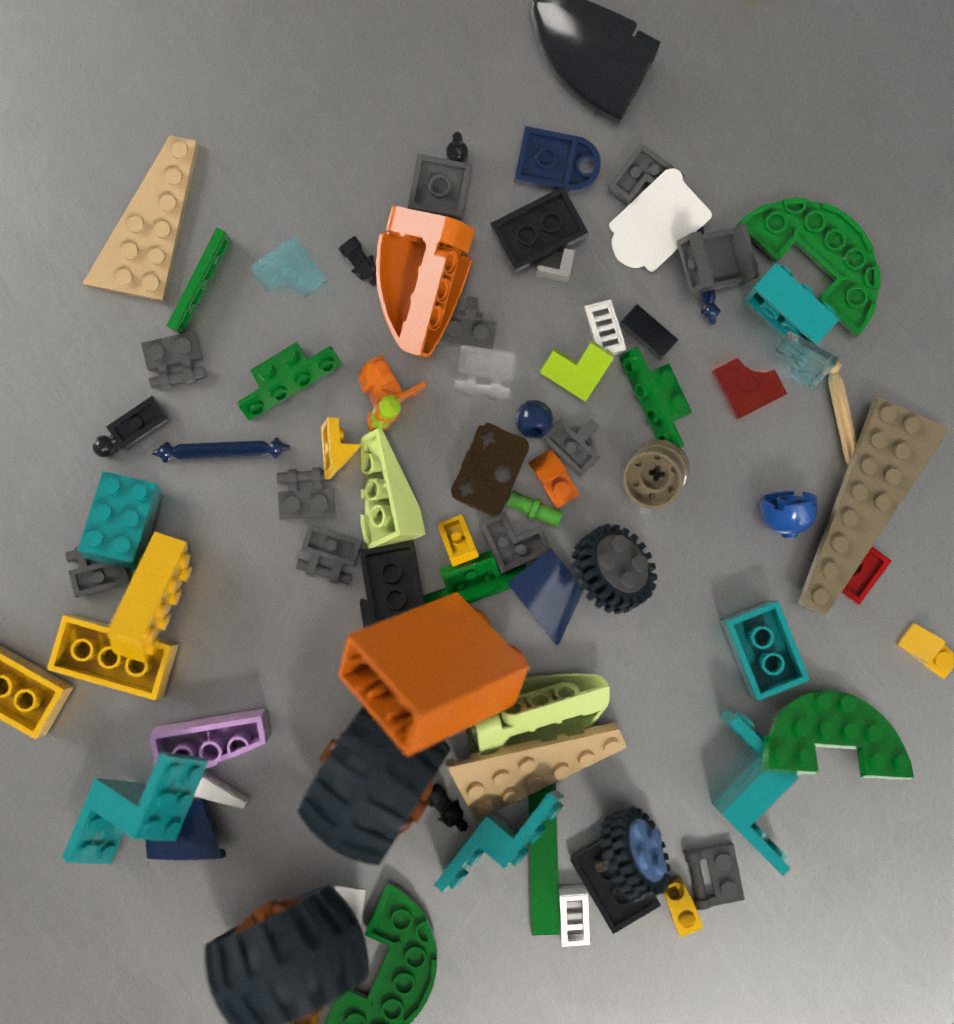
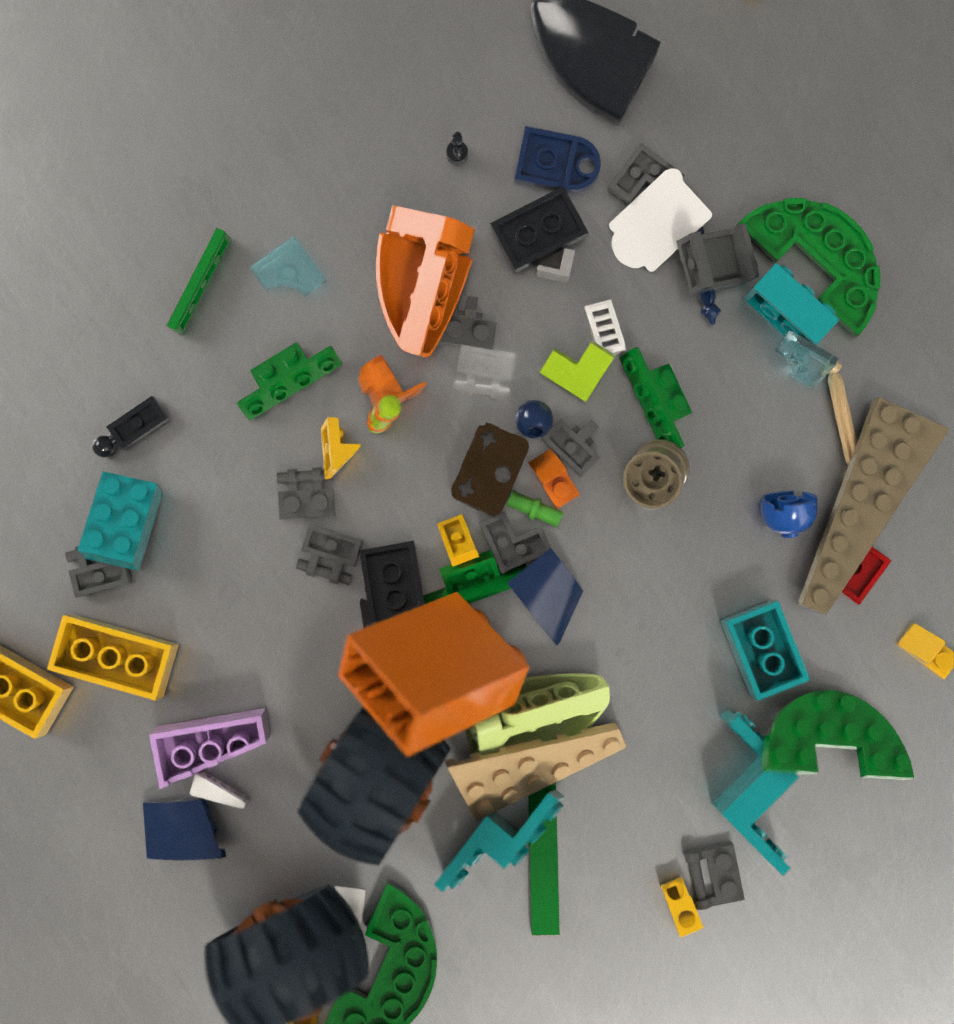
(131, 809): teal bracket -> none
(145, 240): tan wing -> none
(150, 598): yellow brick -> none
(173, 351): dark grey plate -> none
(220, 450): dark blue wheel -> none
(364, 266): black piece -> none
(390, 505): yellowish green wedge -> none
(439, 186): dark grey plate -> none
(450, 812): black piece -> none
(571, 897): white slope -> none
(612, 904): black plate -> none
(614, 569): wheel -> none
(634, 854): black wheel -> none
(648, 332): black slope -> none
(746, 388): clear red tile -> none

